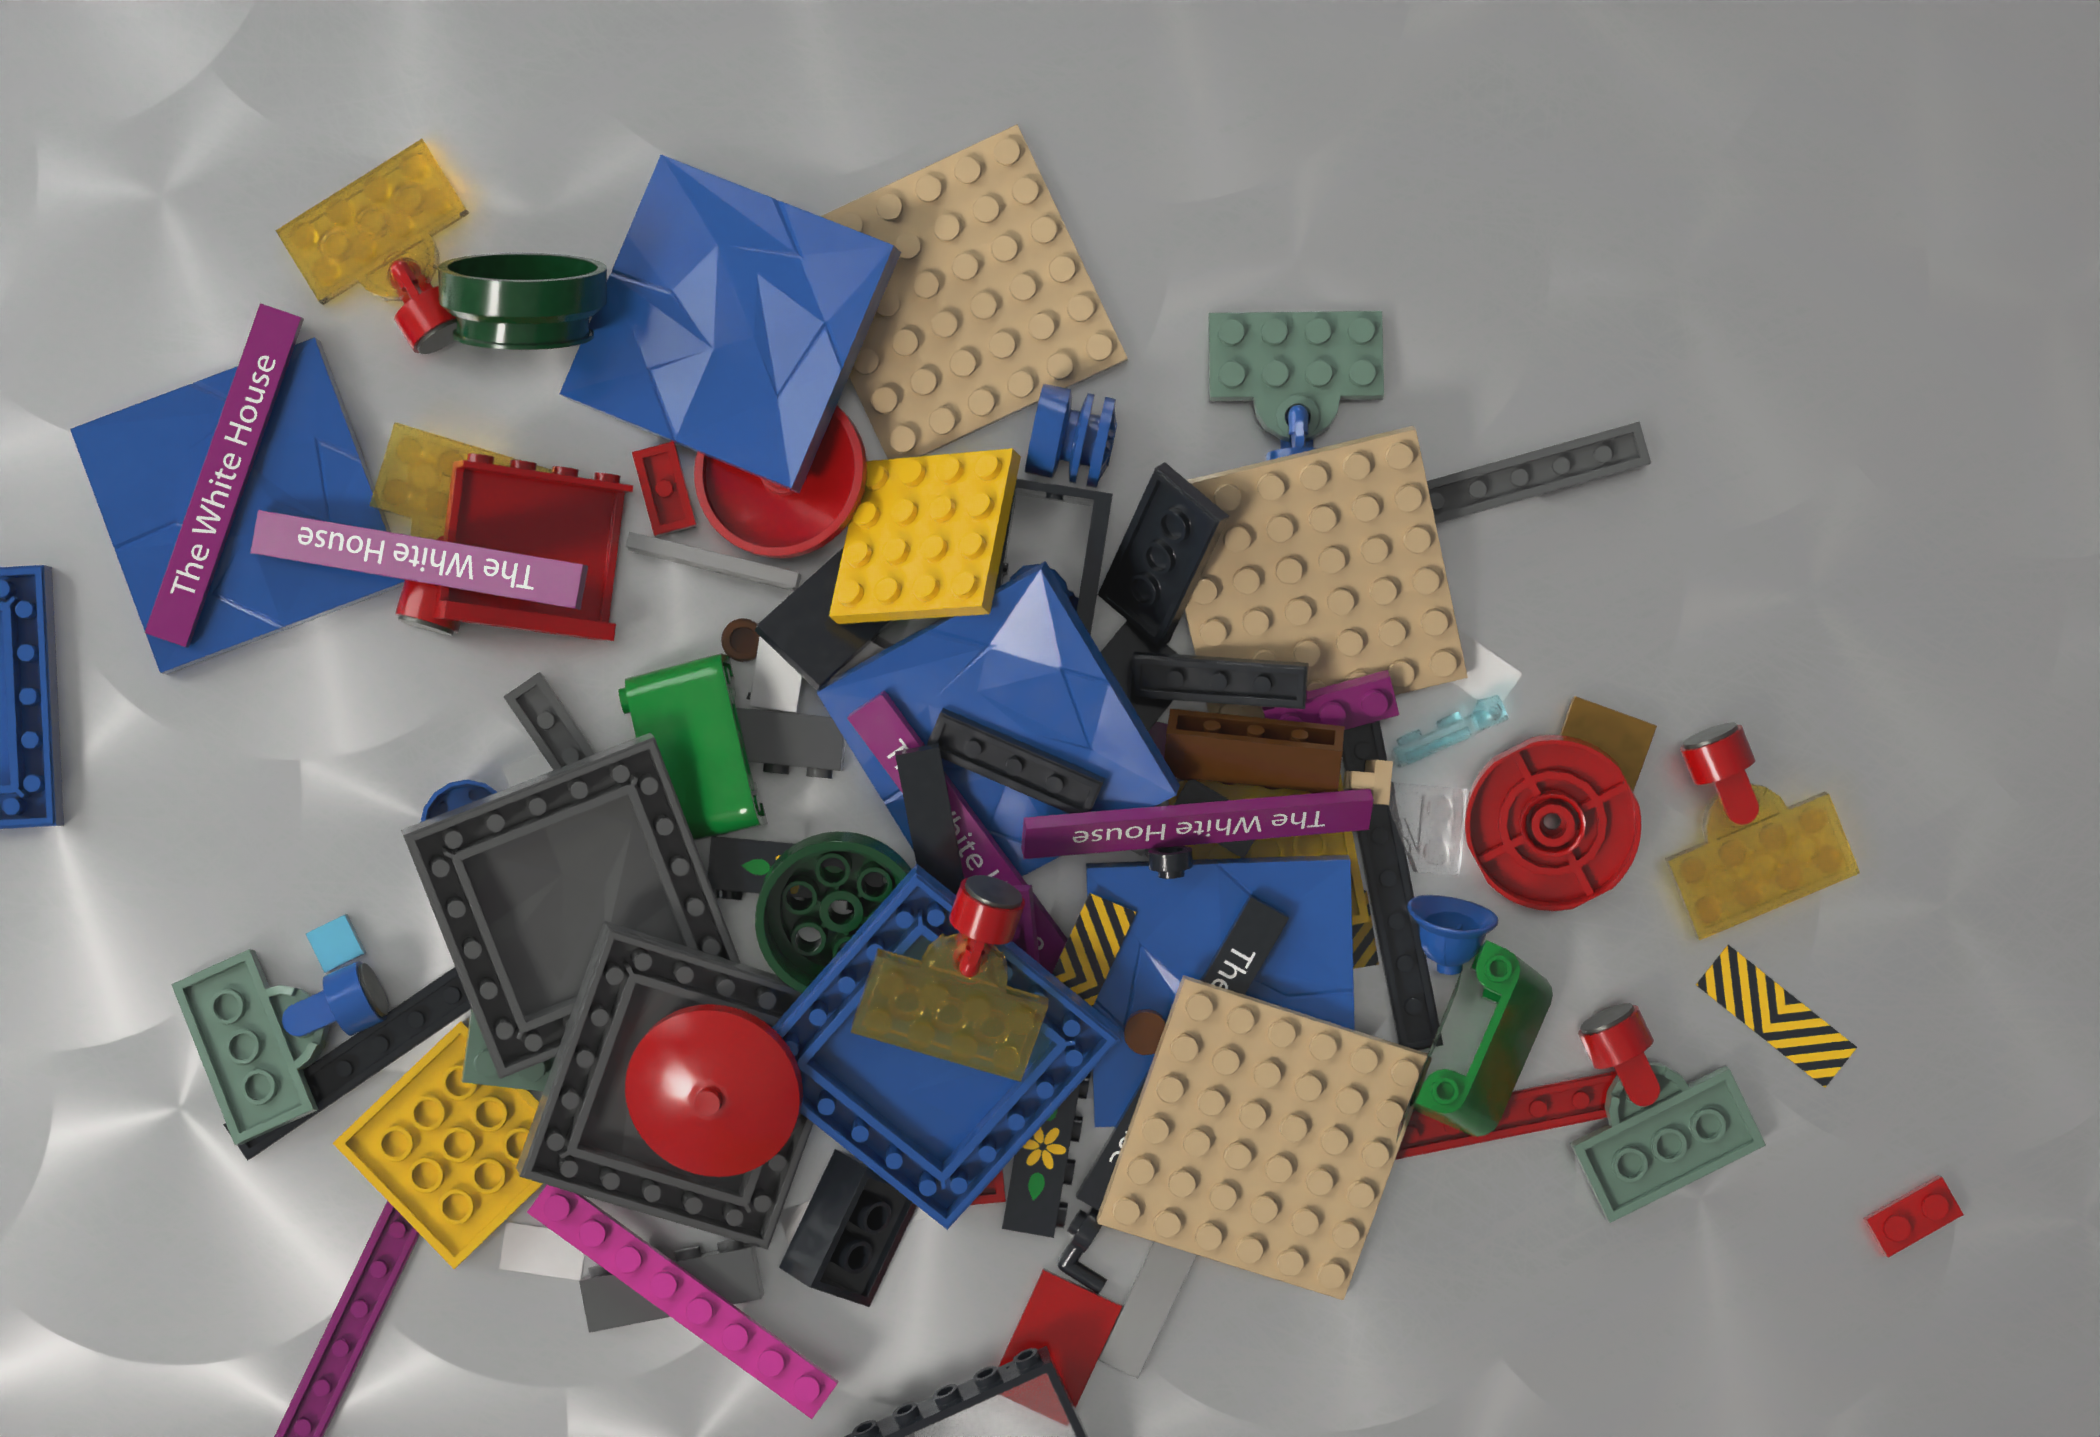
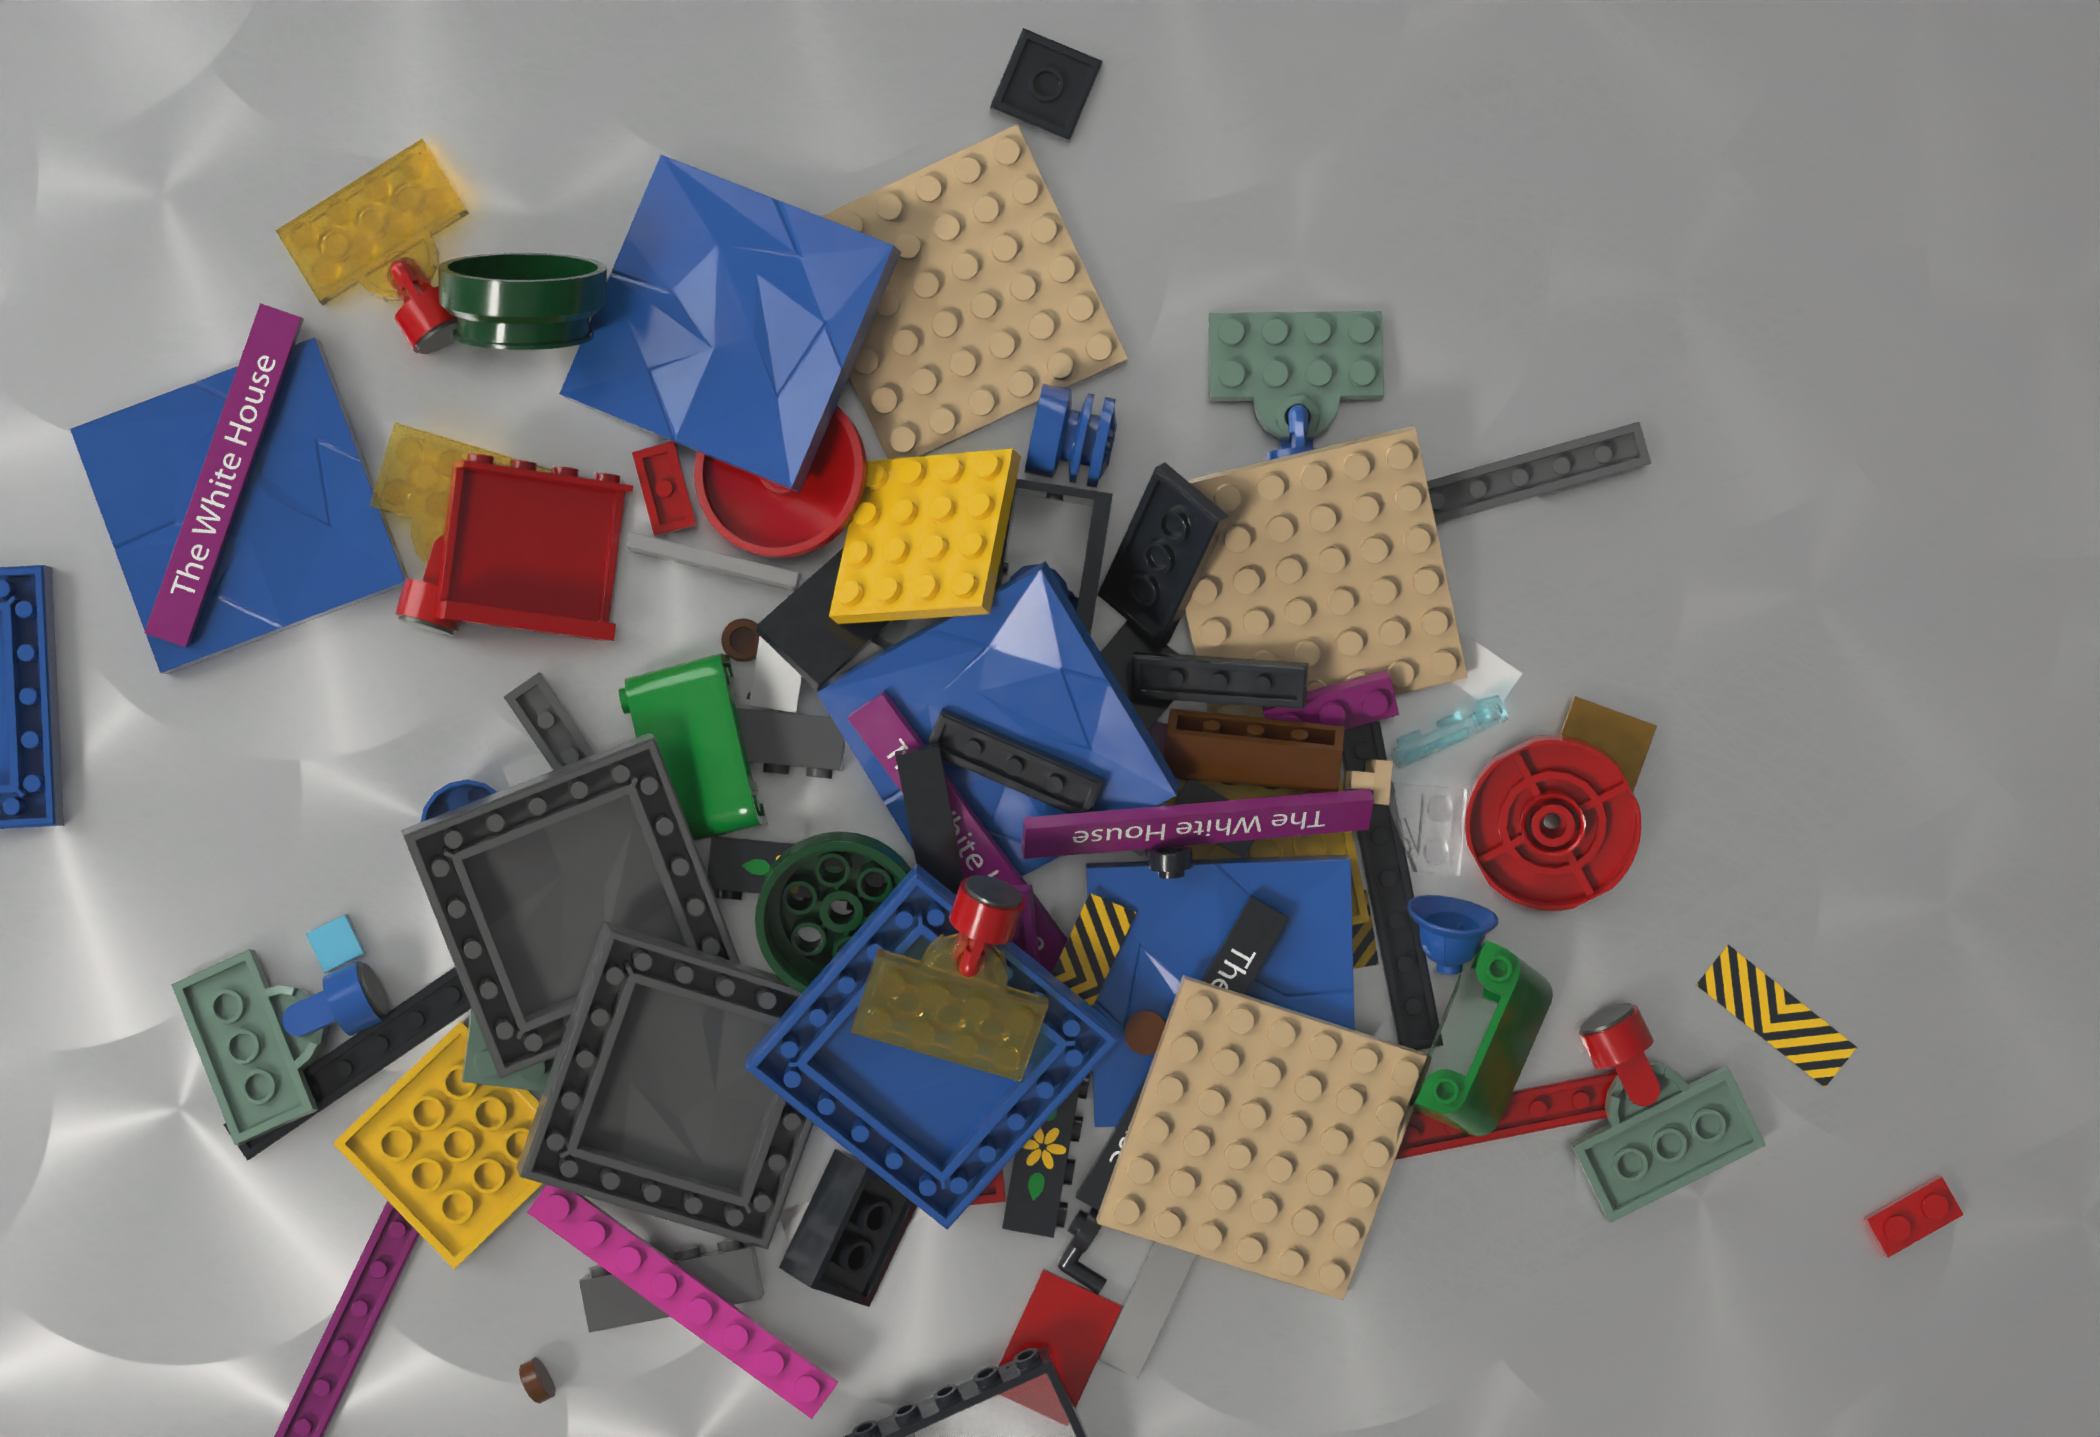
(419, 559): magenta tile -> none
(536, 1380): none -> reddish brown tile
(539, 1252): white sticker -> none
(714, 1090): red dish -> none
(1046, 85): none -> black tile
(1754, 844): clear yellow plate -> none

